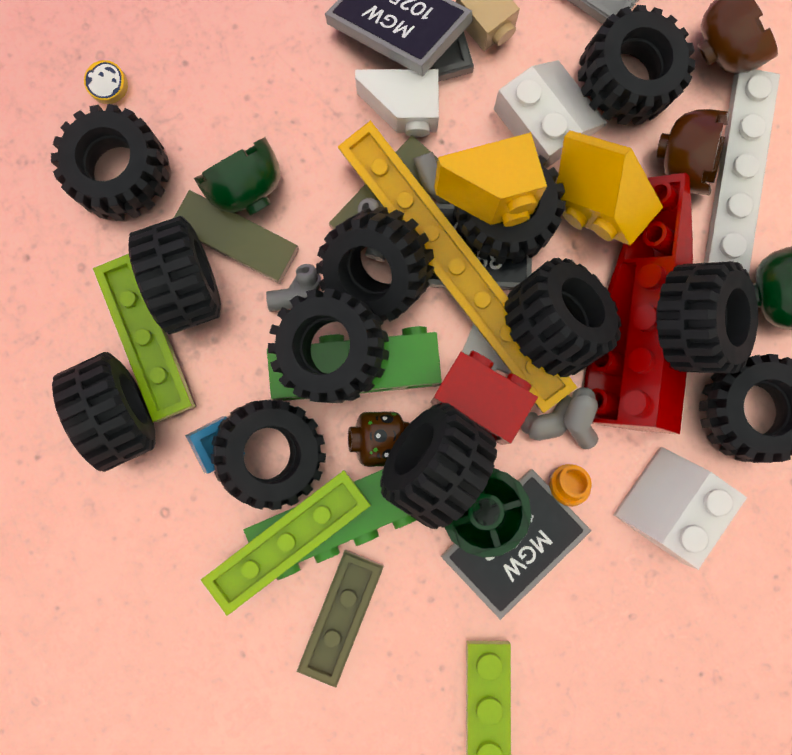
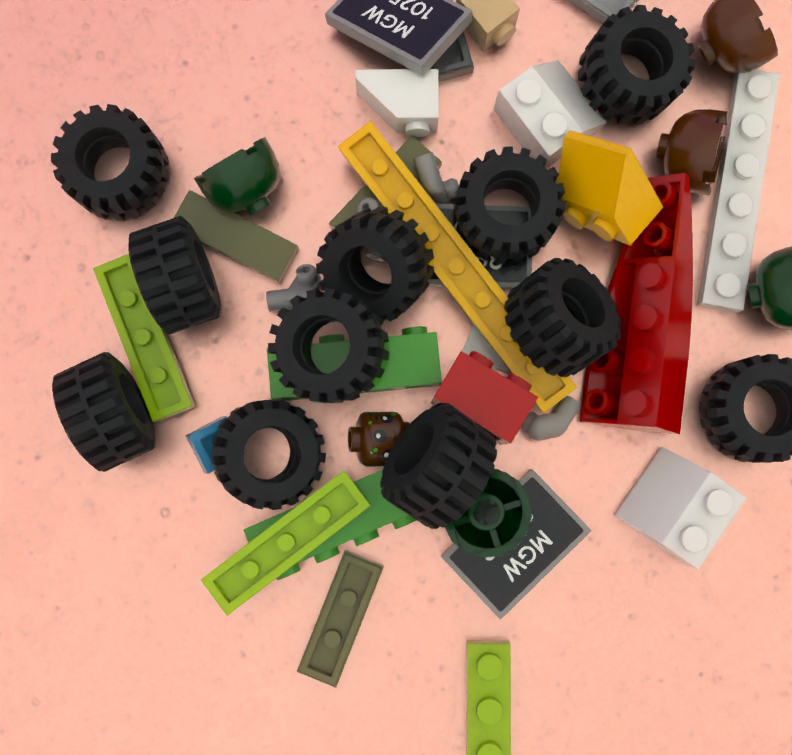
(105, 82): tile -> none
(493, 180): yellow slope -> none
(570, 485): light orange plate -> none
(580, 416): light grey arm -> none
(707, 317): black tyre -> none

